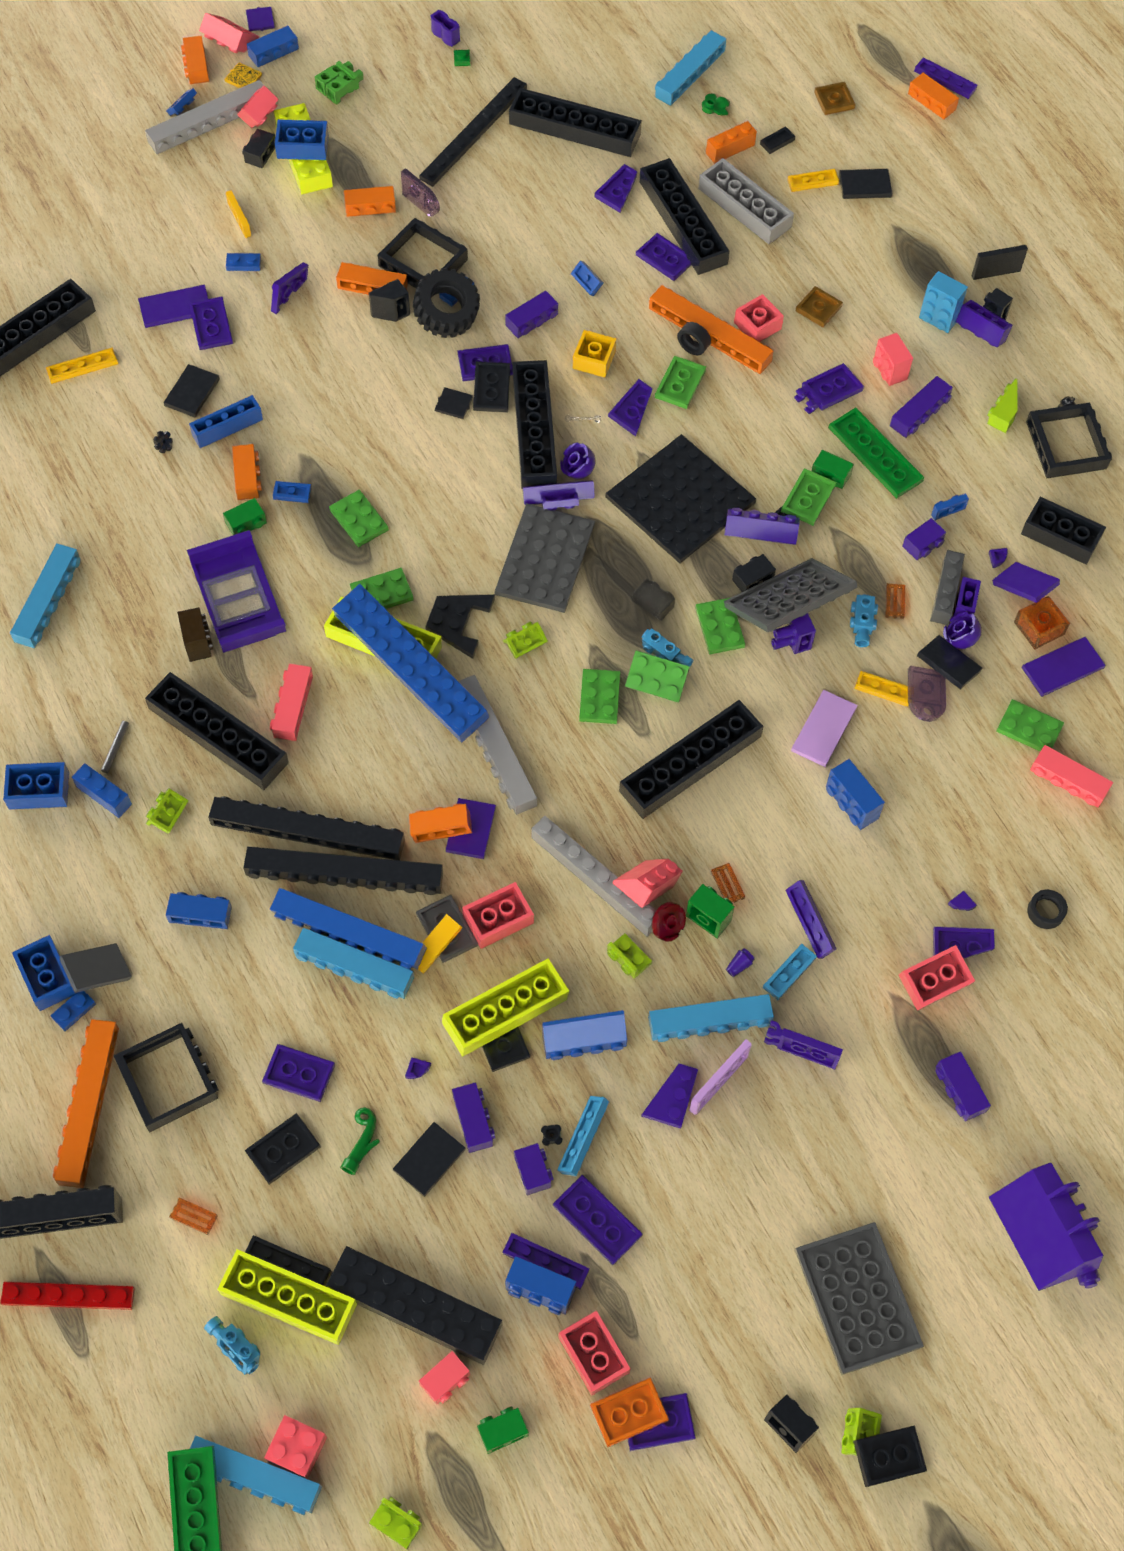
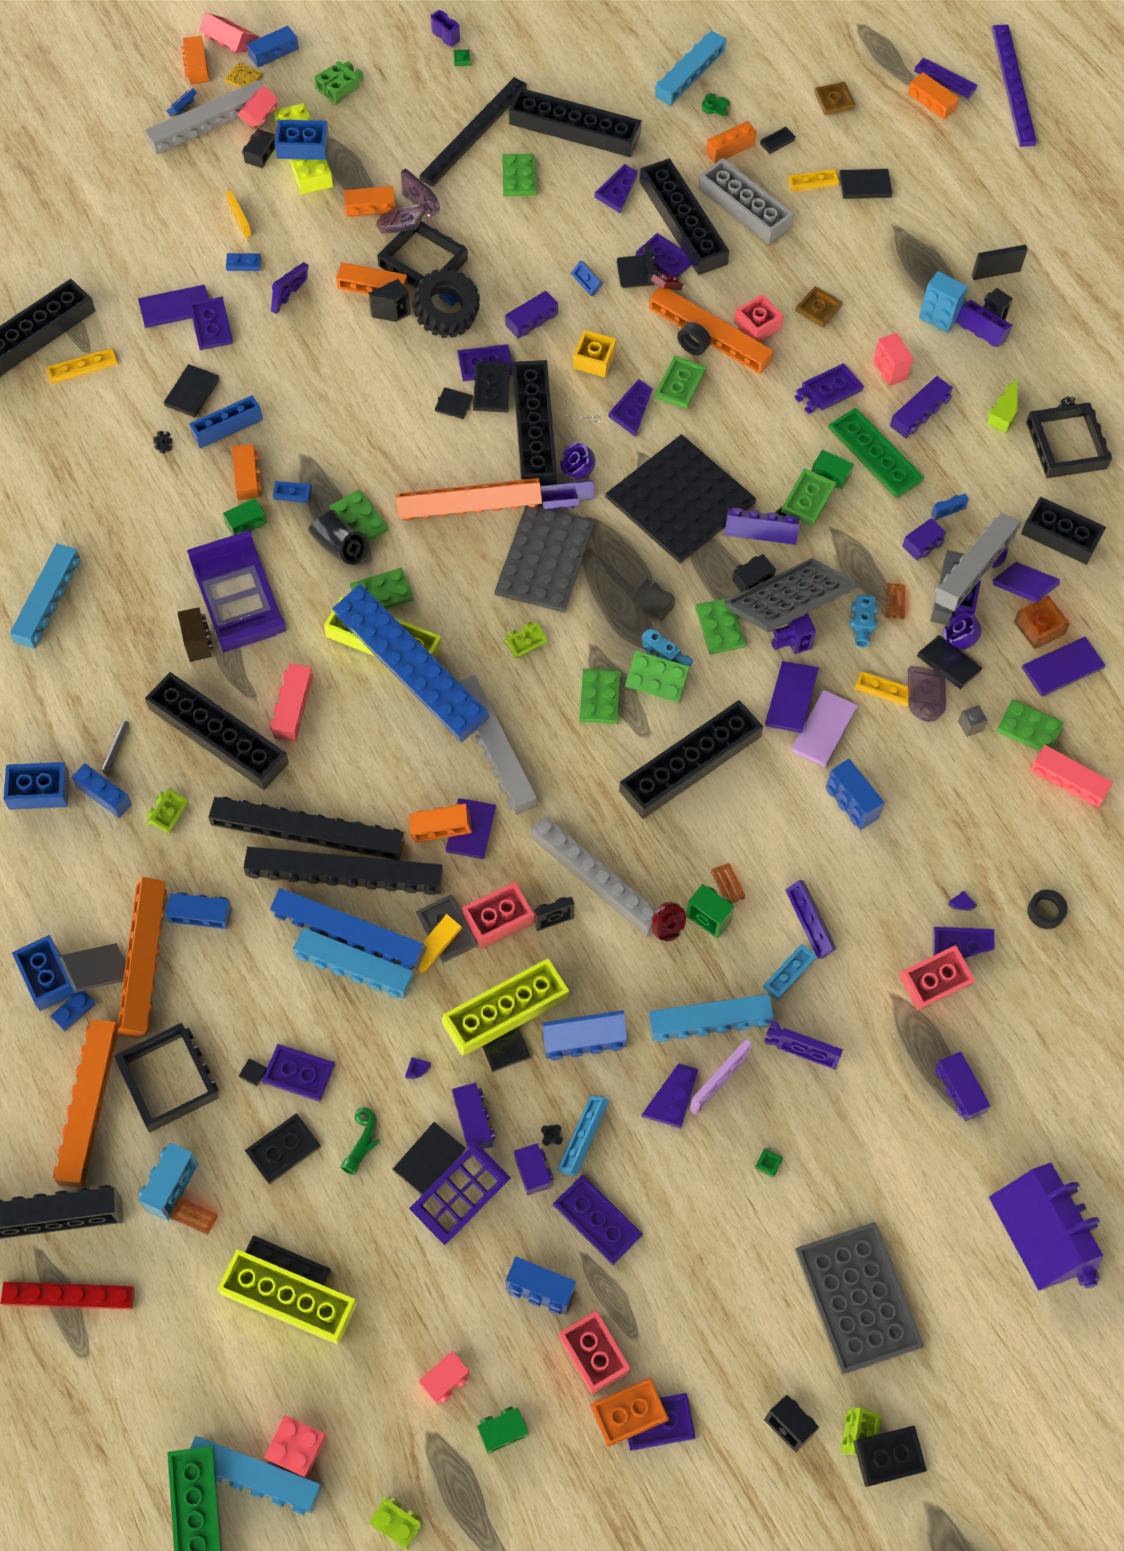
(141, 958): none -> orange brick
(168, 1181): none -> dark azure brick
(240, 1348): dark azure brick -> none
(252, 1072): none -> black tile
(260, 19): dark purple piece -> none
(339, 538): none -> black brick
(401, 219): none -> tile
(415, 1305): black brick -> none
(450, 618): black wing -> none
(468, 498): none -> brick
(488, 1164): none -> dark purple piece
(519, 175): none -> bright green plate
(545, 1258): dark purple plate -> none
(554, 913): none -> black plate
(628, 955): lime bracket -> none
(637, 270): none -> black bracket
(649, 880): coral slope -> none
(667, 282): none -> dark red plate
(740, 962): dark purple cone -> none
(768, 1163): none -> green tile
(792, 697): none -> dark purple tile
(972, 720): none -> flat silver brick
(976, 561): none -> light grey brick
(1014, 86): none -> dark purple plate

